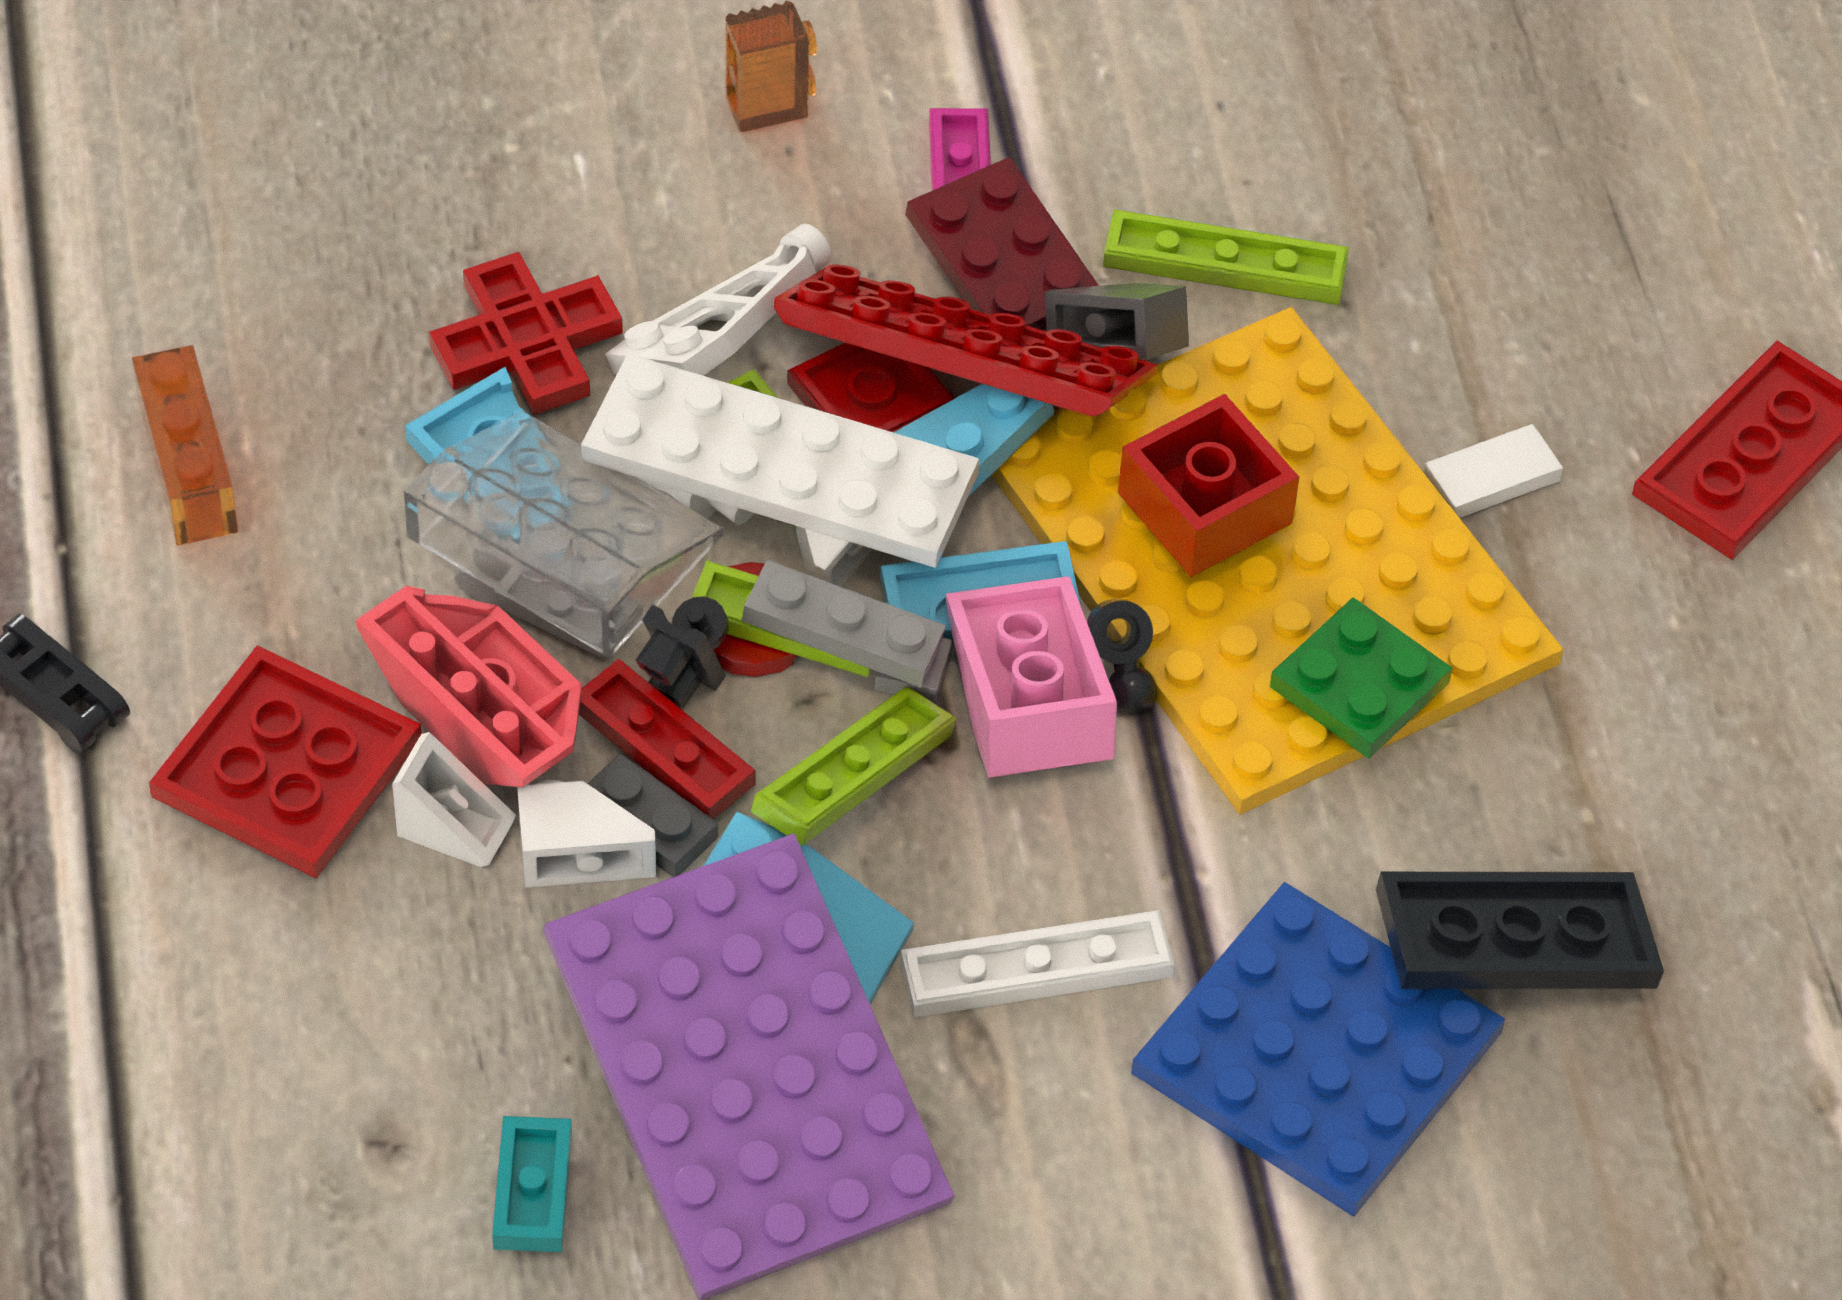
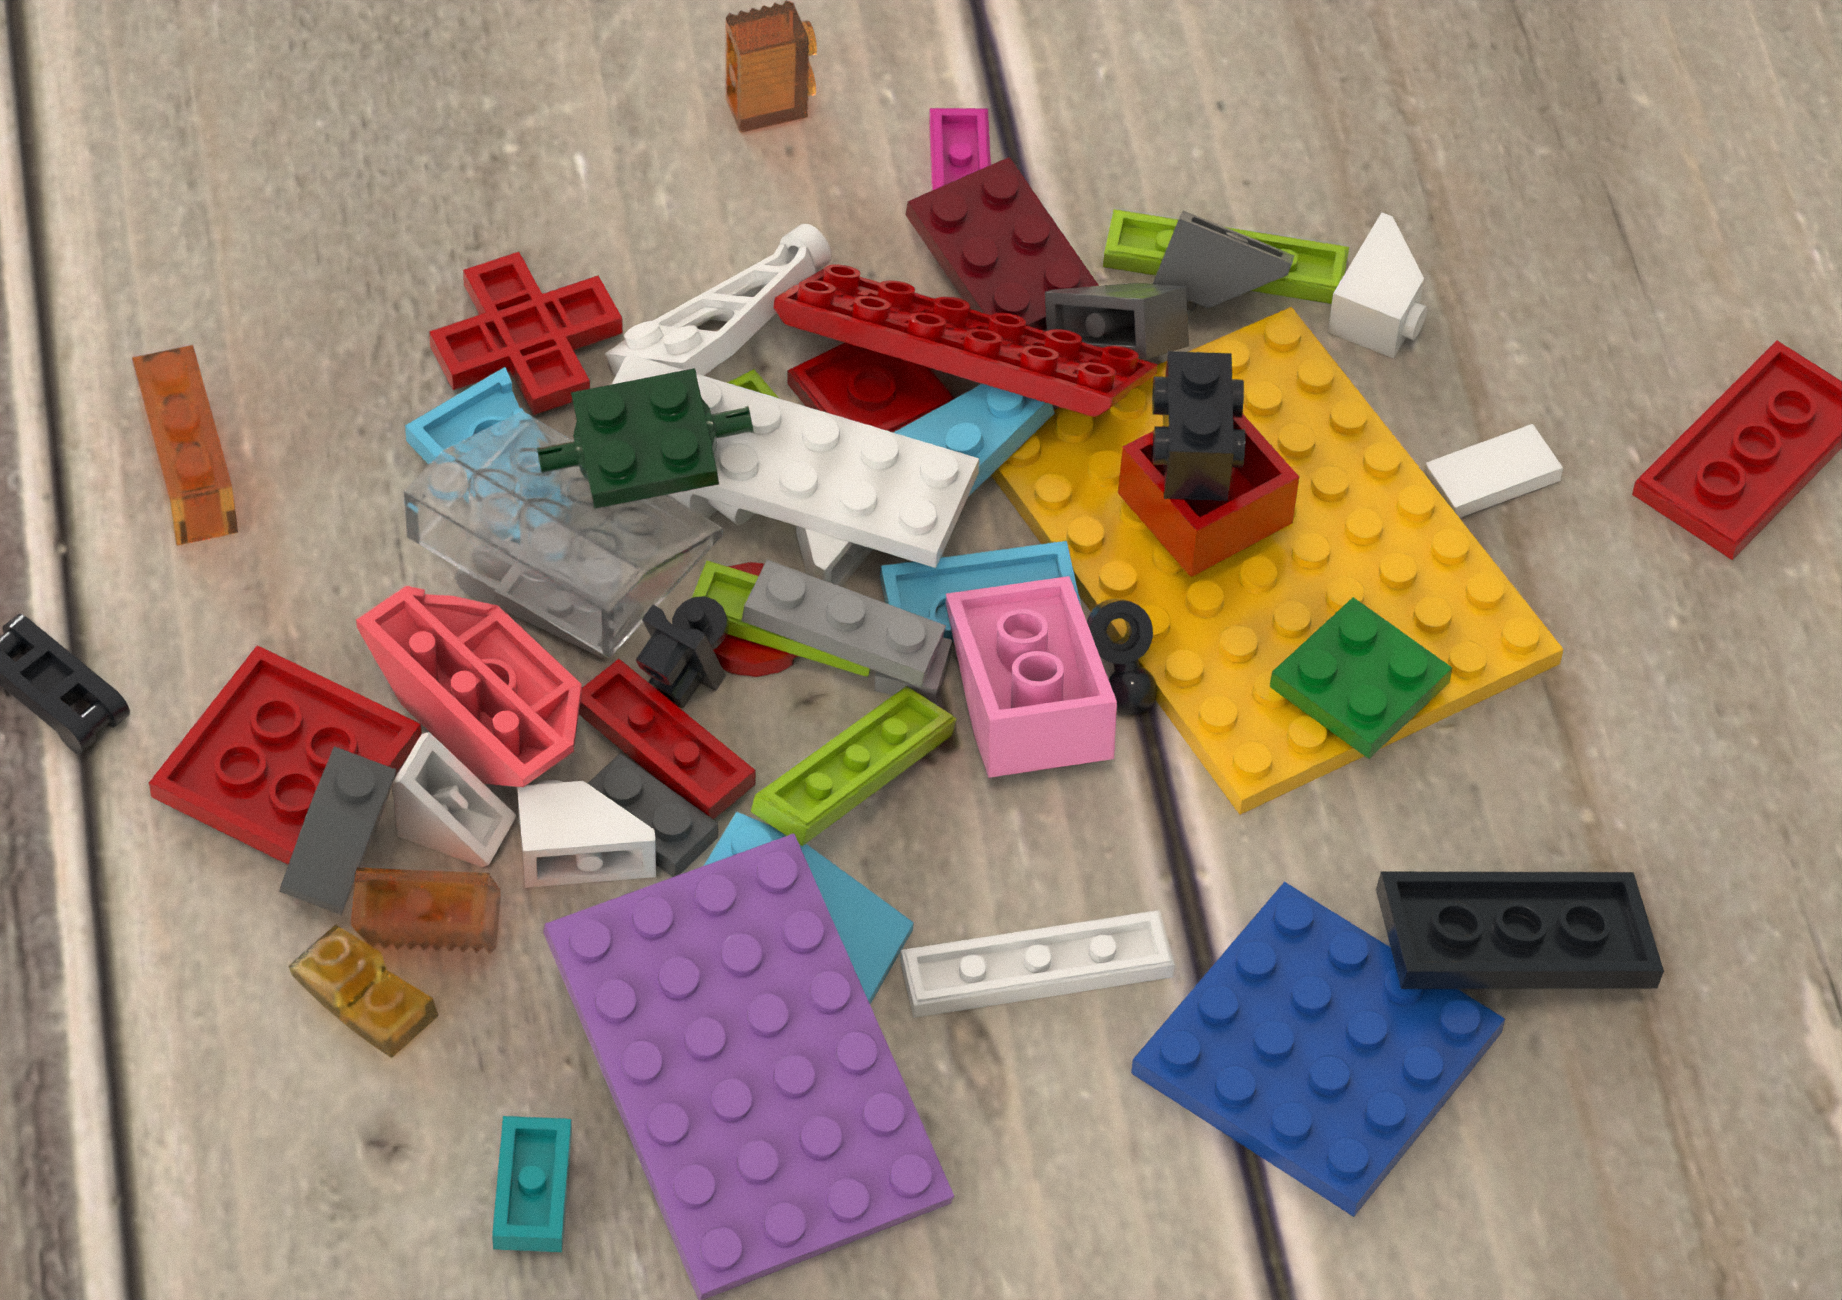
(337, 830): none -> dark grey slope
(361, 992): none -> clear yellow slope
(426, 908): none -> clear orange brick
(645, 438): none -> dark green plate
(1197, 429): none -> black brick
(1217, 262): none -> dark grey slope
(1380, 293): none -> white slope

